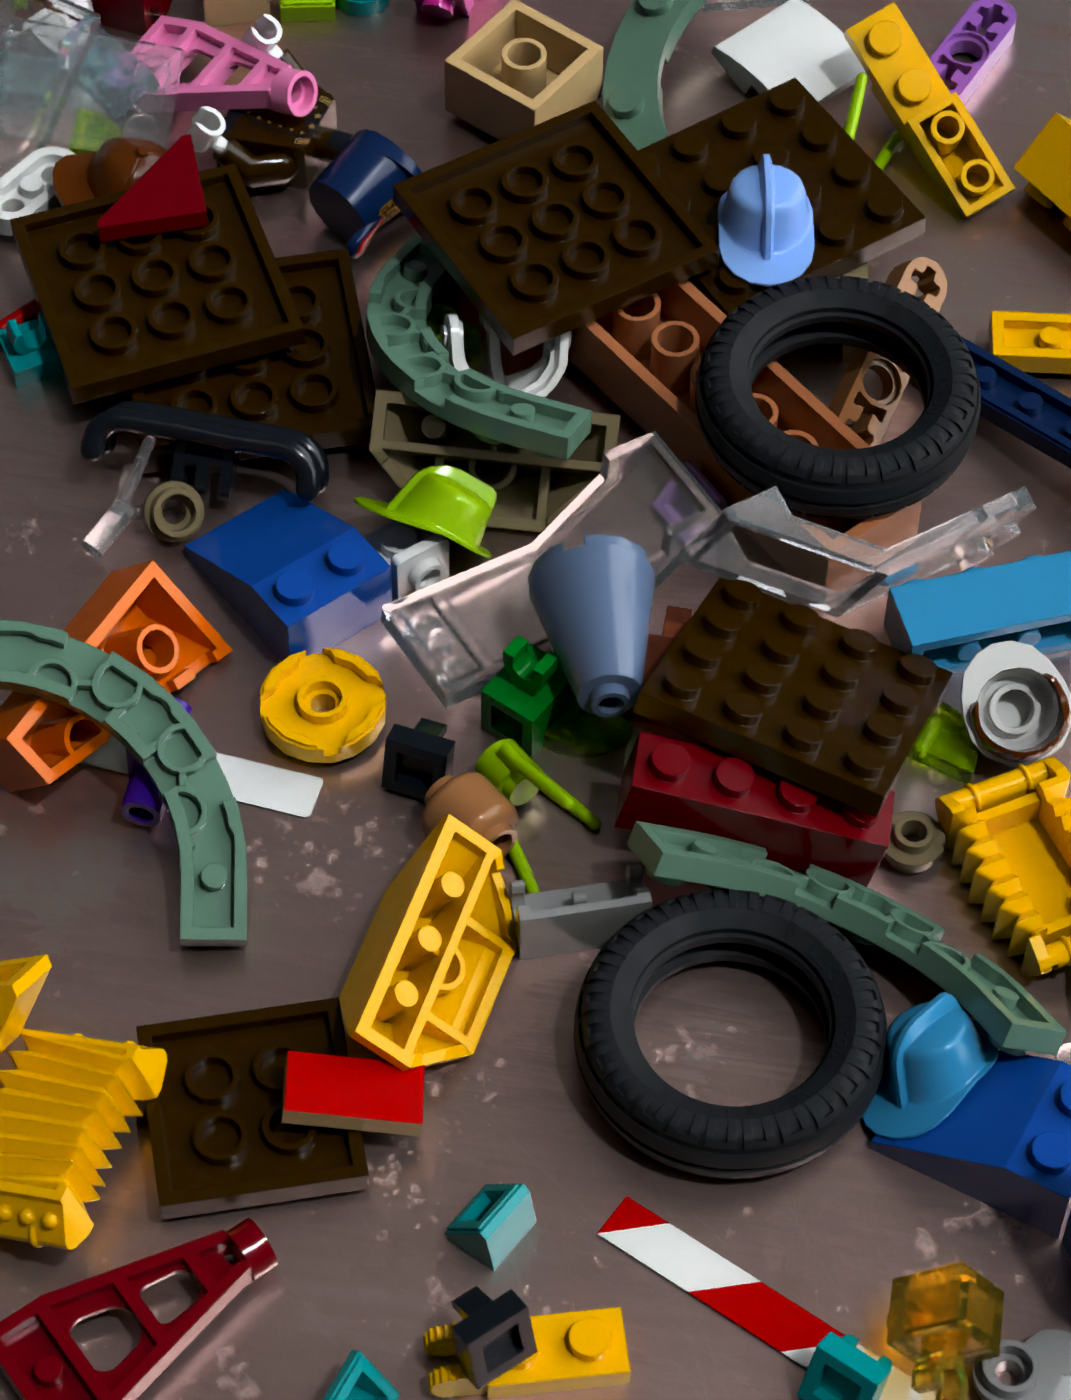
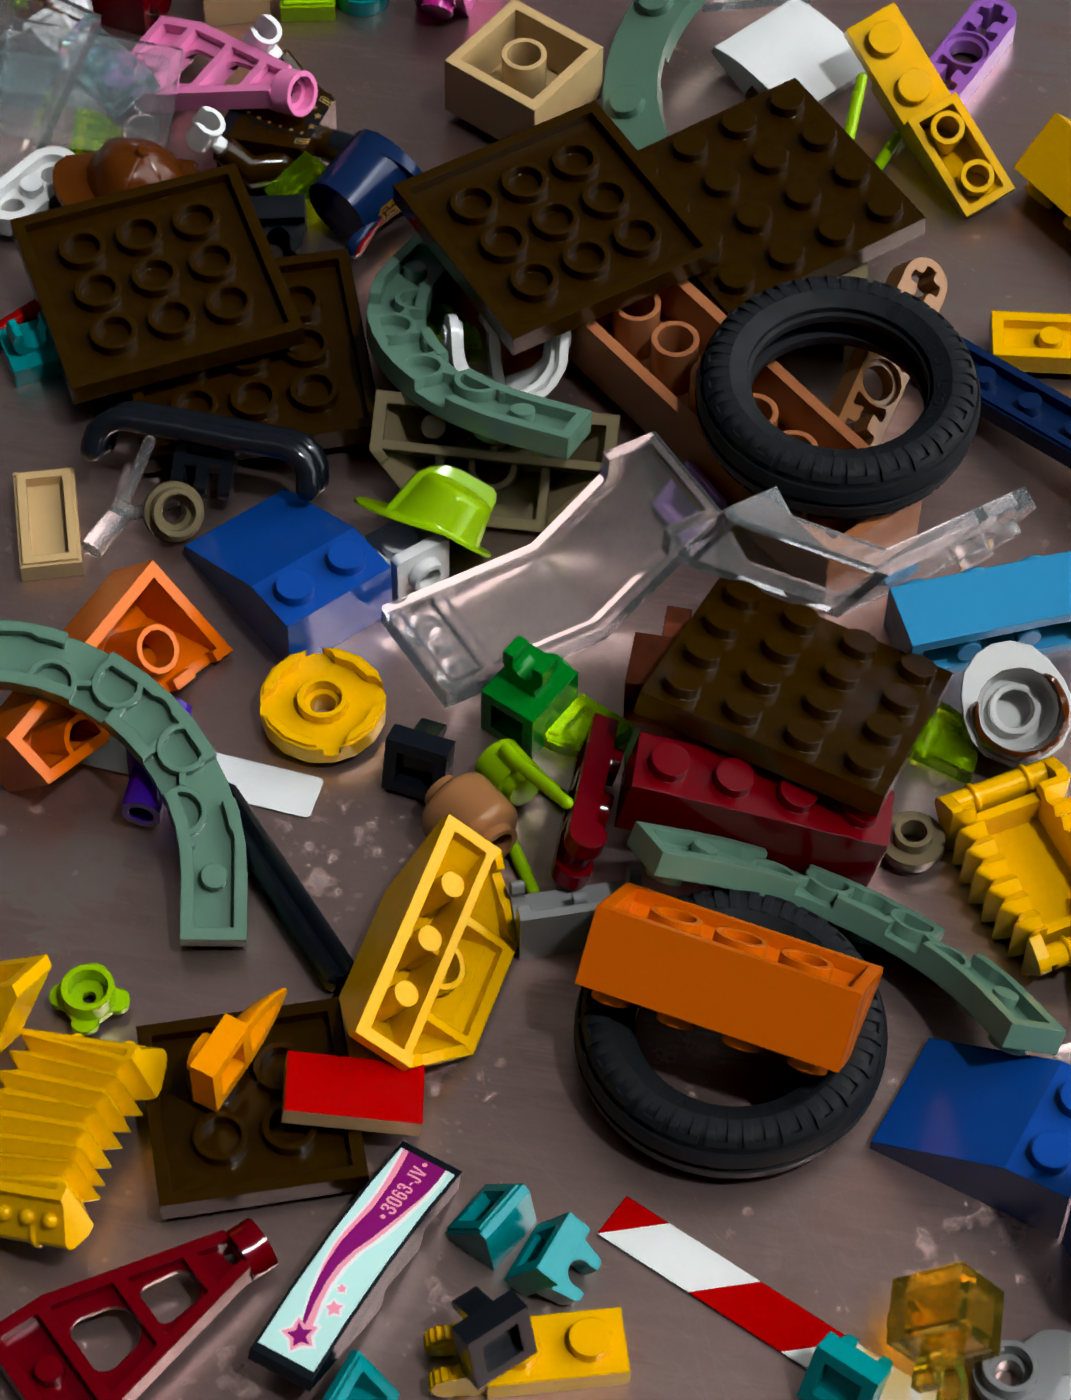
(48, 524): none -> tan tile
(84, 982): none -> lime plate
(161, 200): dark red tile -> none
(223, 1056): none -> light orange plate
(283, 215): none -> black tile
(292, 902): none -> black axle
(297, 177): none -> clear neon green tile
(354, 1265): none -> slope
(547, 1257): none -> teal tile
(583, 826): none -> dark red plate
(597, 618): sand blue cone -> none
(727, 978): none -> orange slope
(766, 225): light blue piece -> none
(928, 1068): dark azure piece -> none

